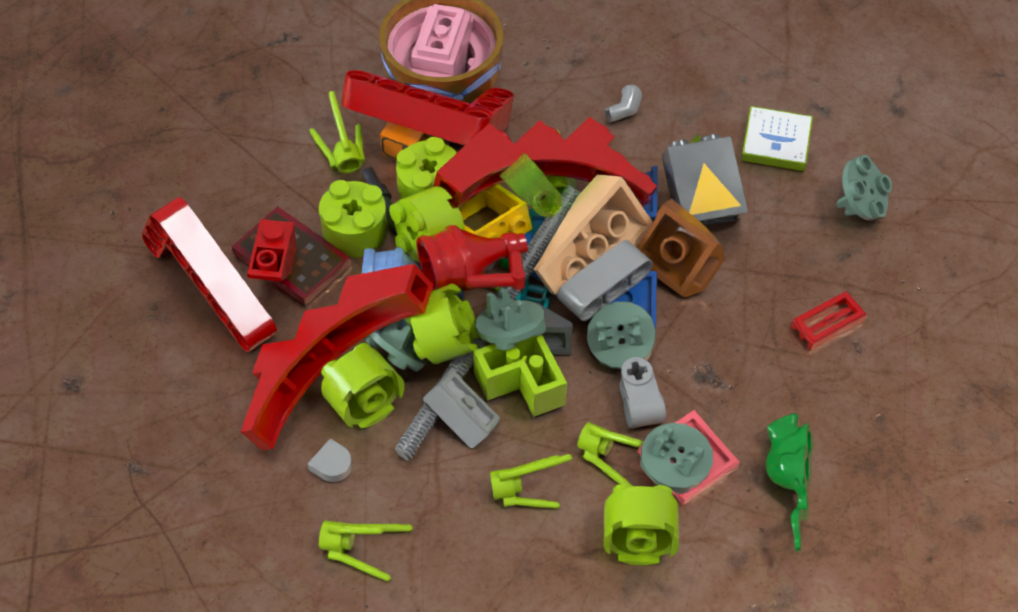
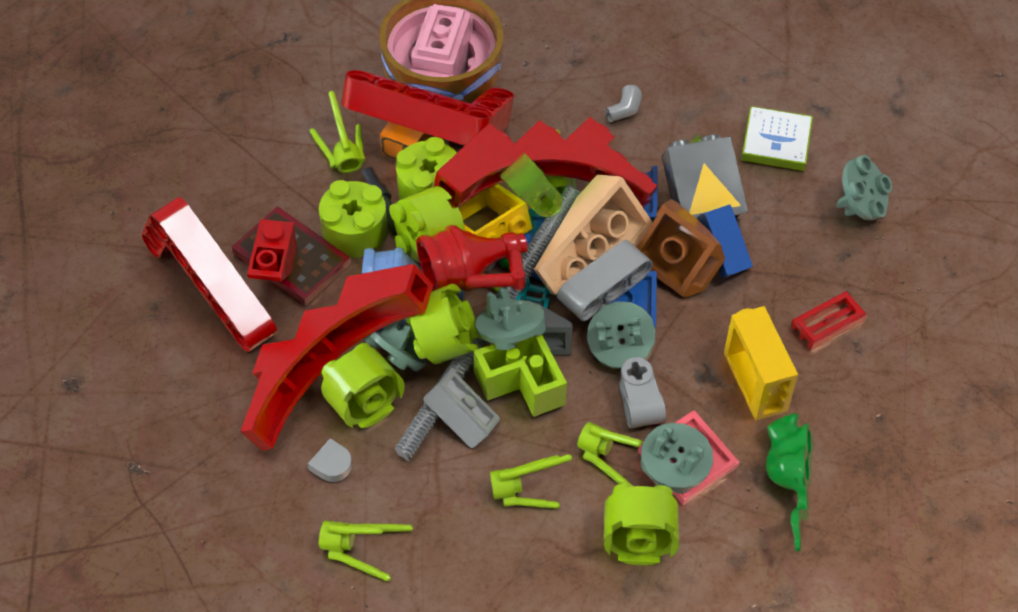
(724, 227): none -> blue slope
(760, 362): none -> yellow window

